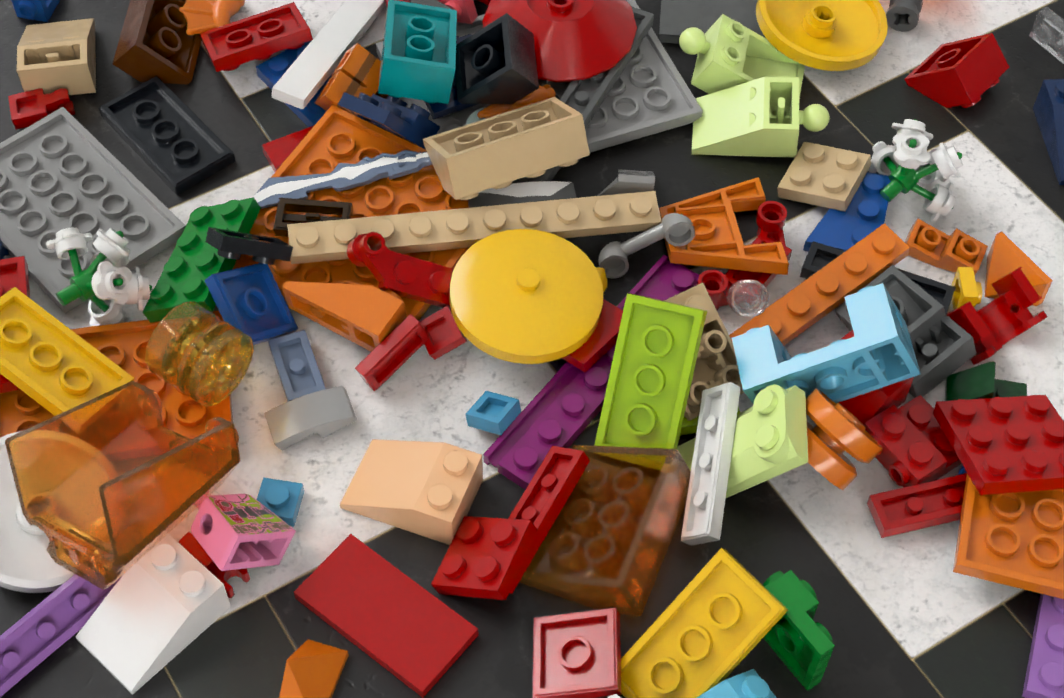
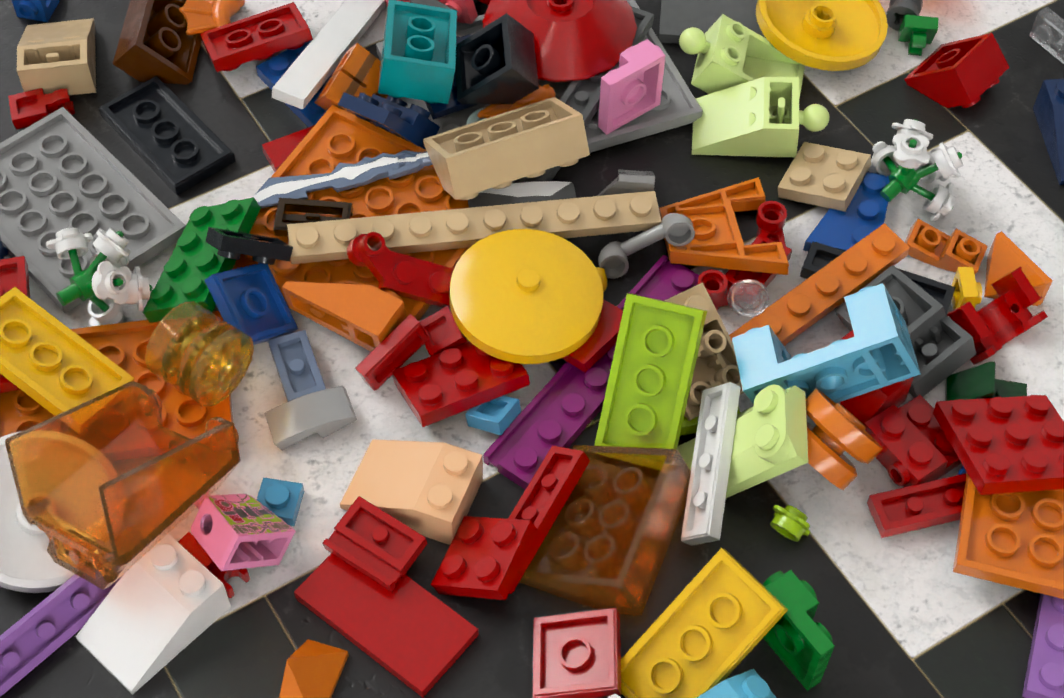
(375, 543): none -> red plate
(456, 382): none -> red plate
(631, 87): none -> bright pink plate
(790, 522): none -> lime plate
(918, 32): none -> green tile

